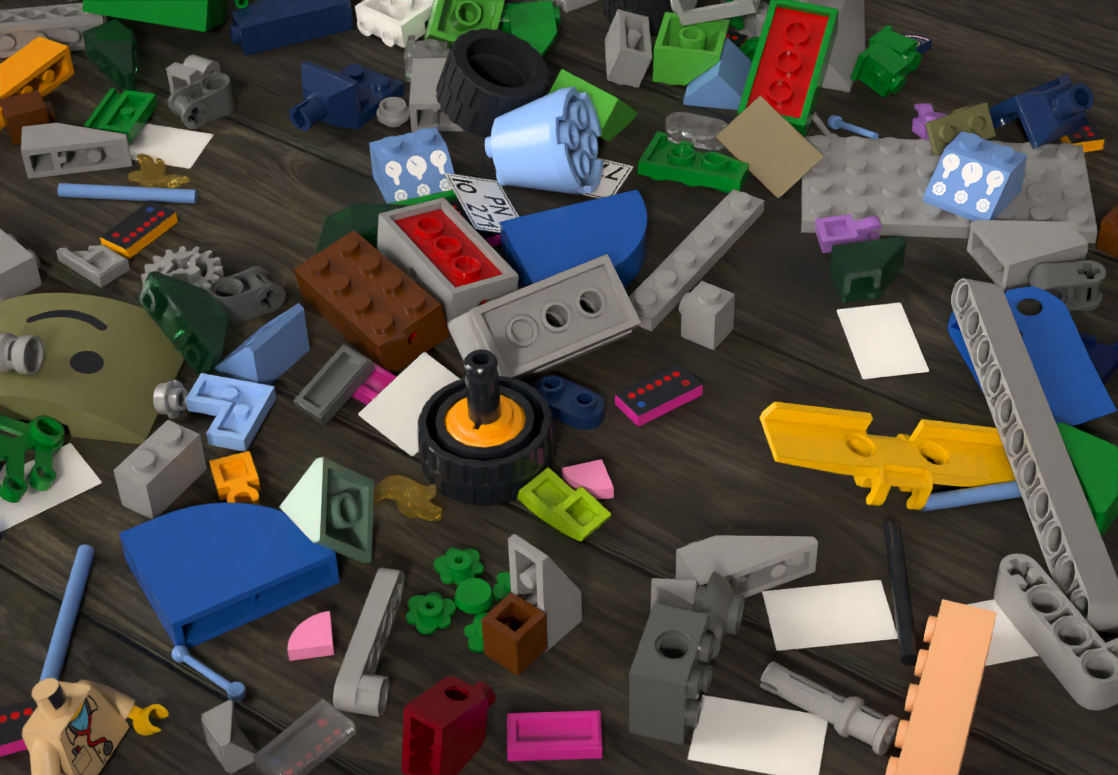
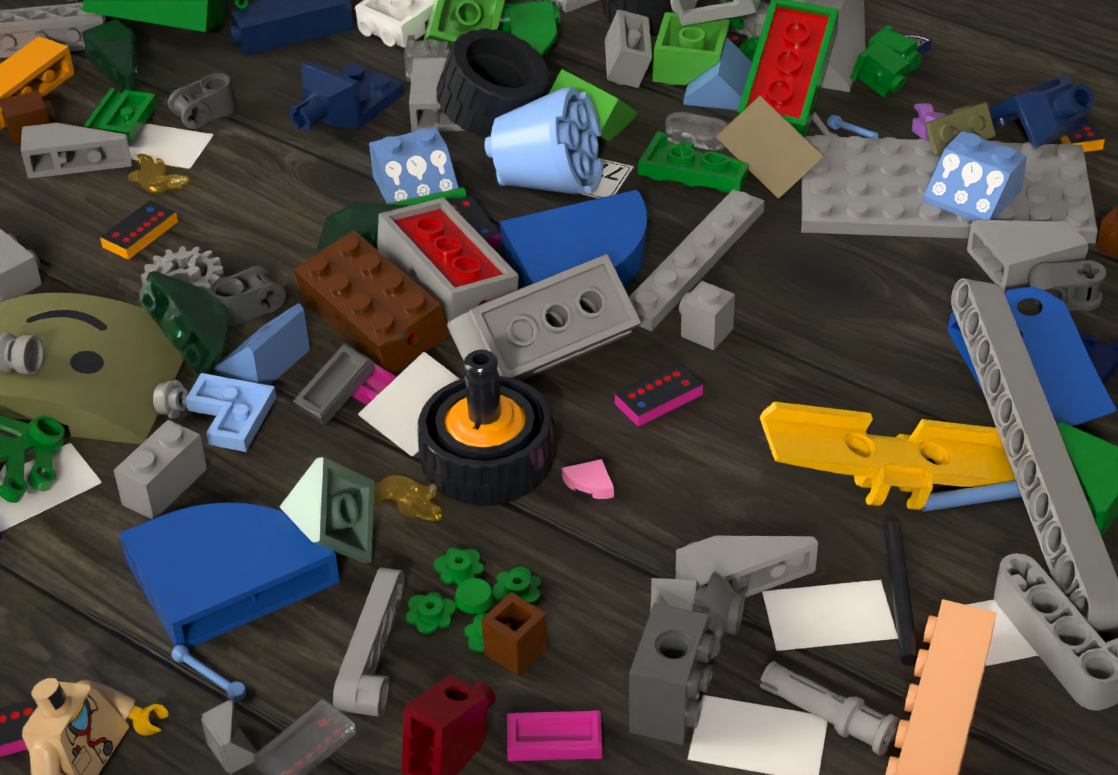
(68, 613): medium blue bar -> none
(97, 264): light grey tile -> none
(128, 193): medium blue bar -> none
(192, 70): light grey leg -> none
(236, 478): light orange plate -> none
(312, 638): bright pink tile -> none
(393, 111): light grey plate -> none
(482, 201): white sticker -> none
(545, 587): light grey slope -> none
(566, 510): lime slope -> none
(571, 402): dark blue plate -> none
(843, 230): medium lavender plate -> none
(866, 267): clear green slope -> none
(882, 341): white sticker -> none

